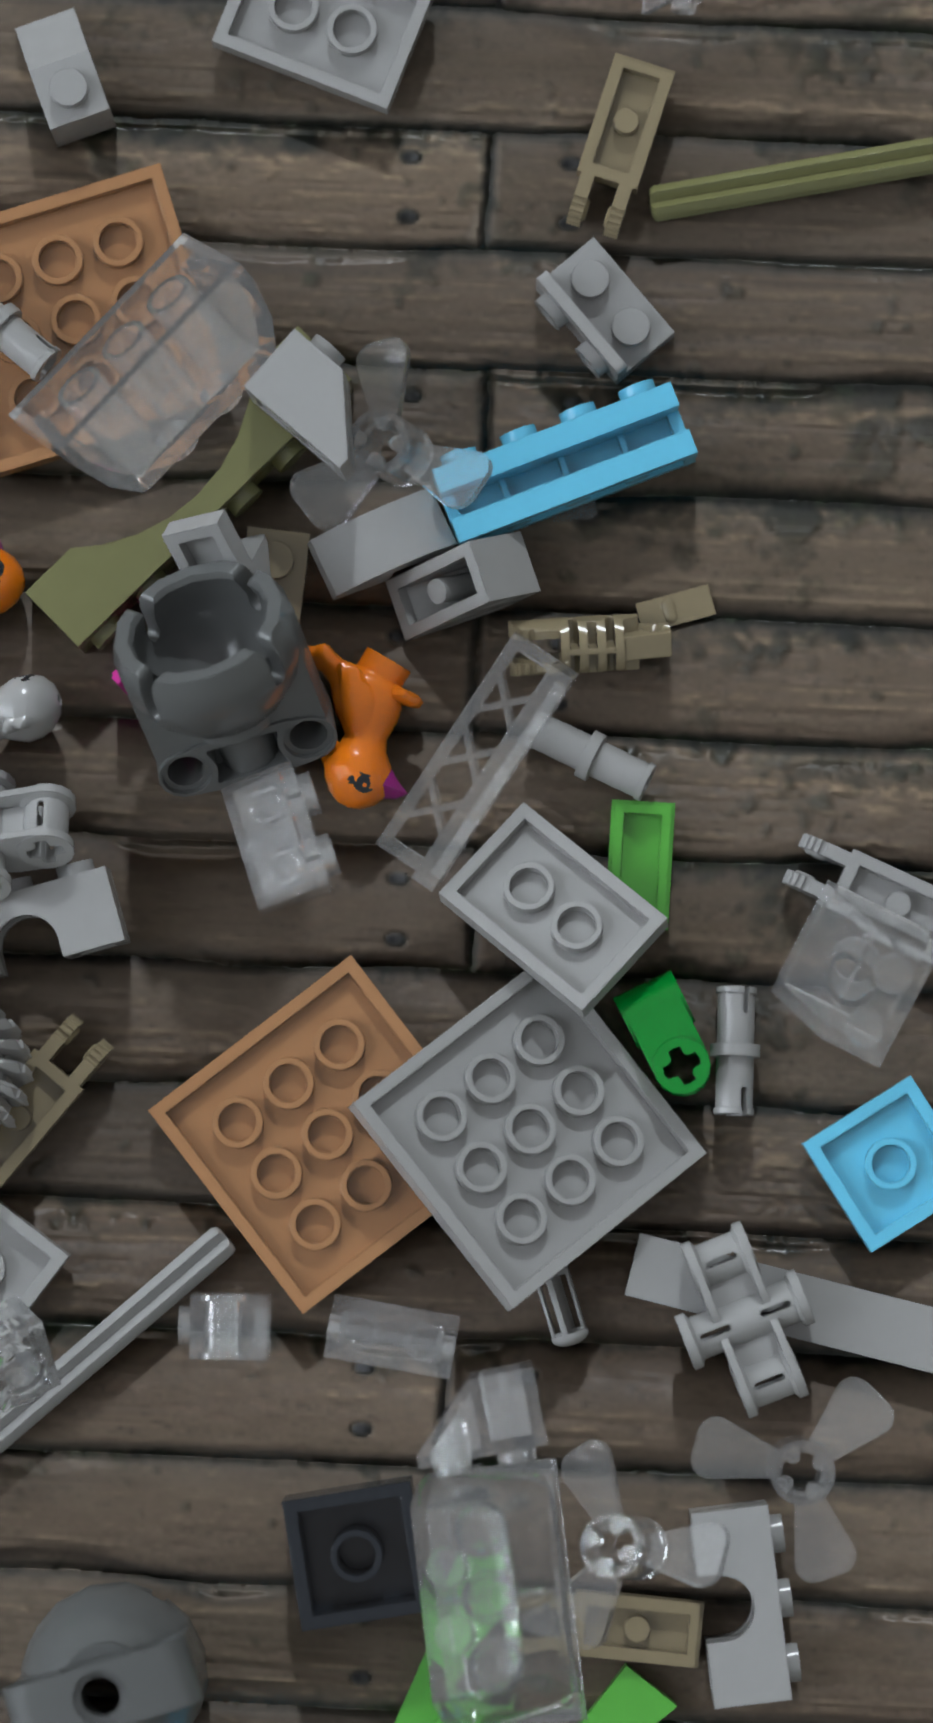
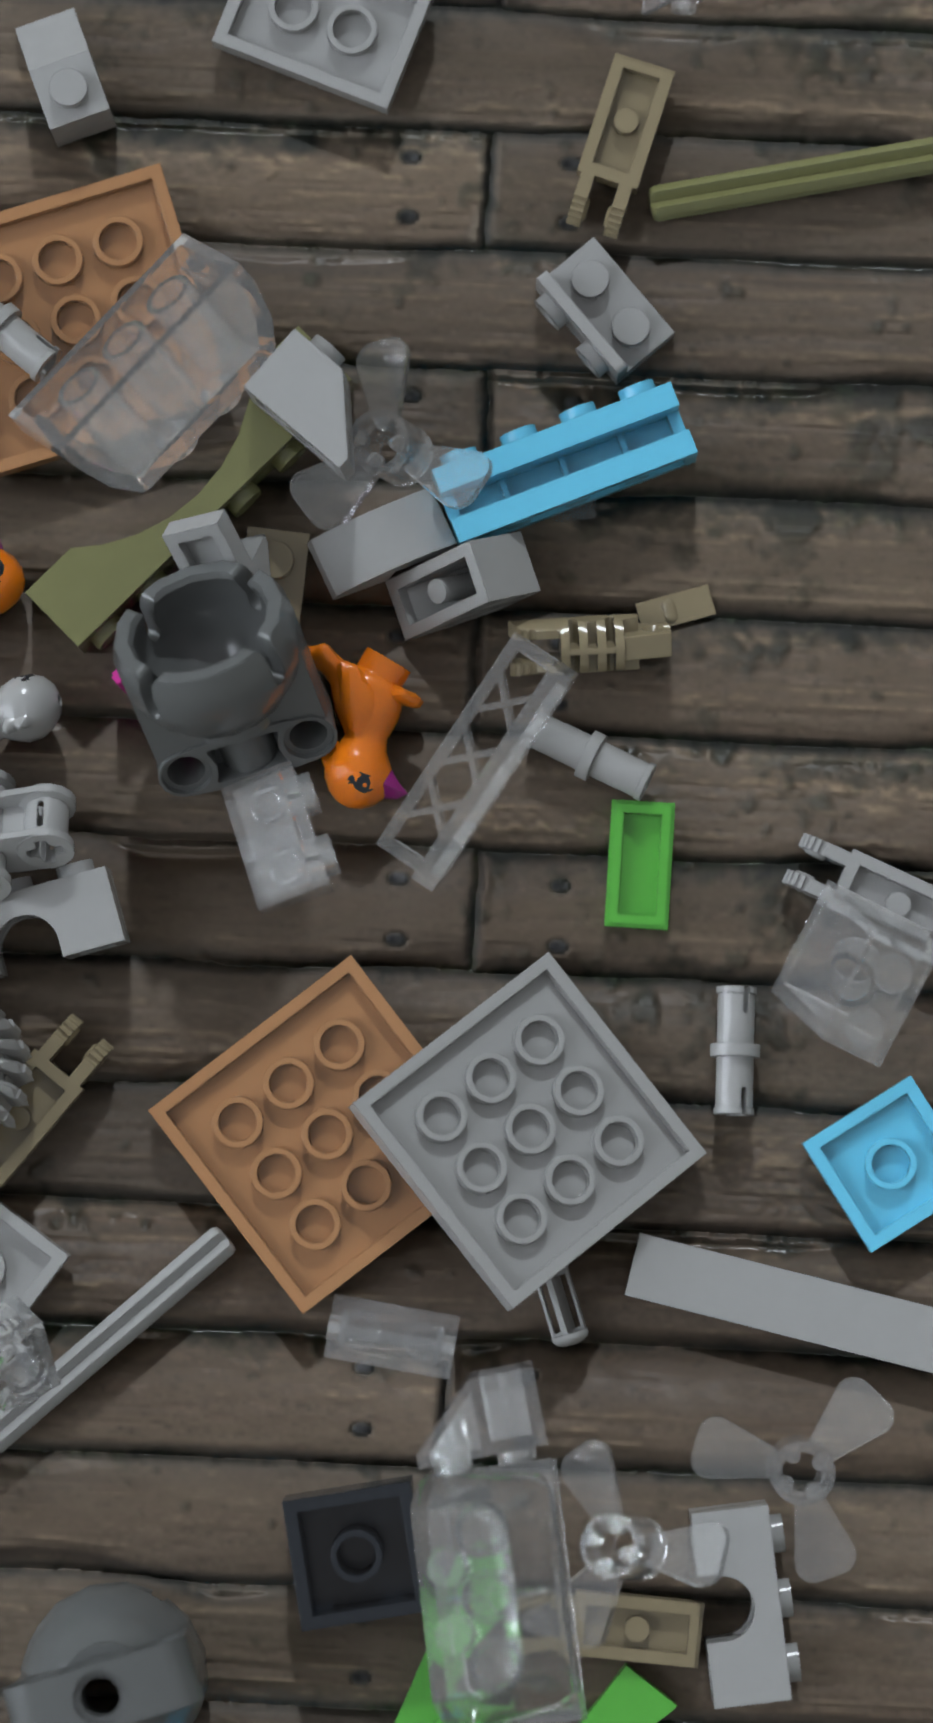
(226, 1326): clear brick -> none
(553, 909): light grey plate -> none
(664, 1024): green piece -> none
(752, 1341): light grey axle -> none

